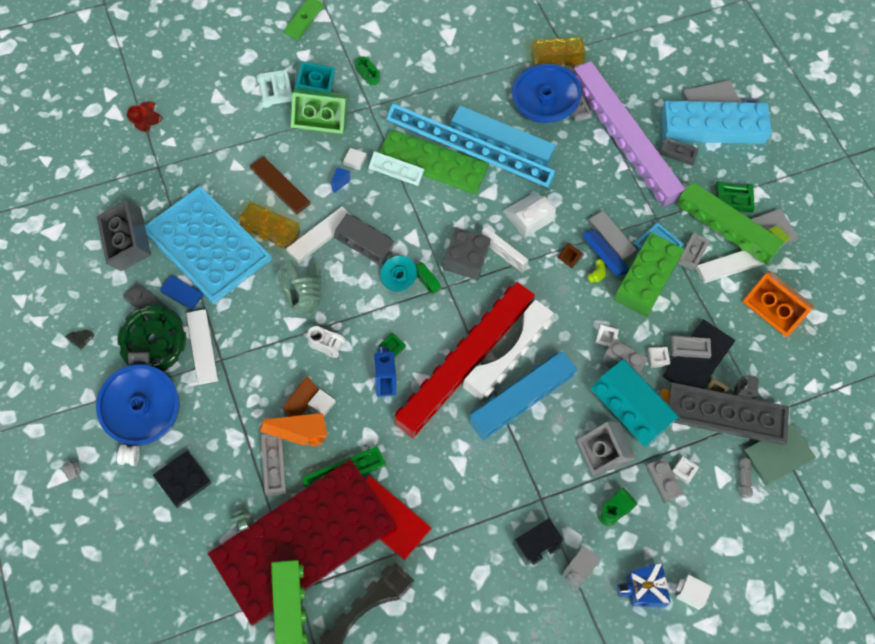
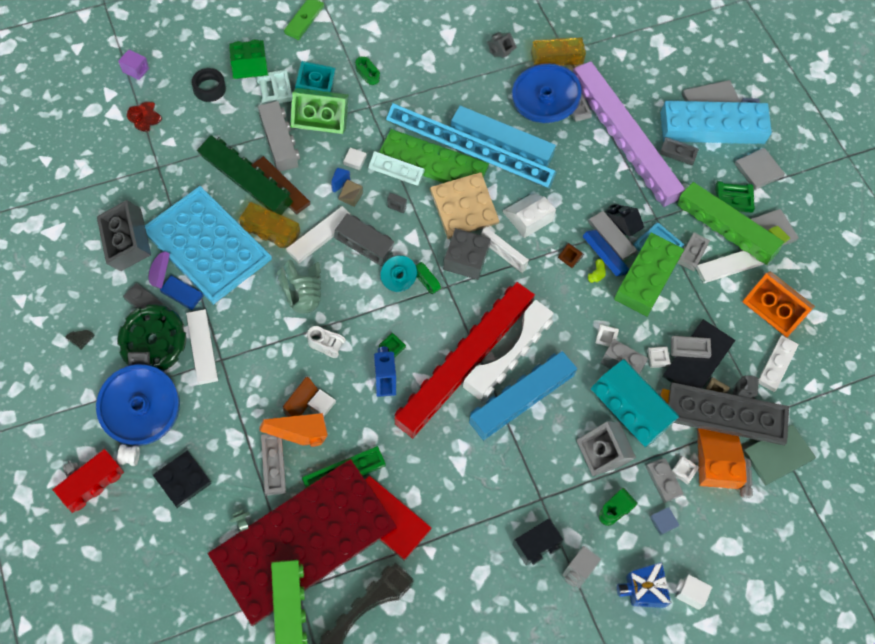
(88, 481): none -> red brick
(133, 64): none -> medium lavender panel
(158, 270): none -> medium lavender tile
(208, 74): none -> black tyre
(244, 175): none -> dark green brick
(248, 59): none -> green brick
(278, 136): none -> light grey brick
(351, 193): none -> dark tan slope
(396, 202): none -> dark grey tile
(464, 204): none -> tan plate
(501, 44): none -> dark grey brick
(625, 218): none -> black slope
(664, 521): none -> sand blue tile
(720, 460): none -> orange slope
(759, 168): none -> light grey tile
(777, 363): none -> white plate

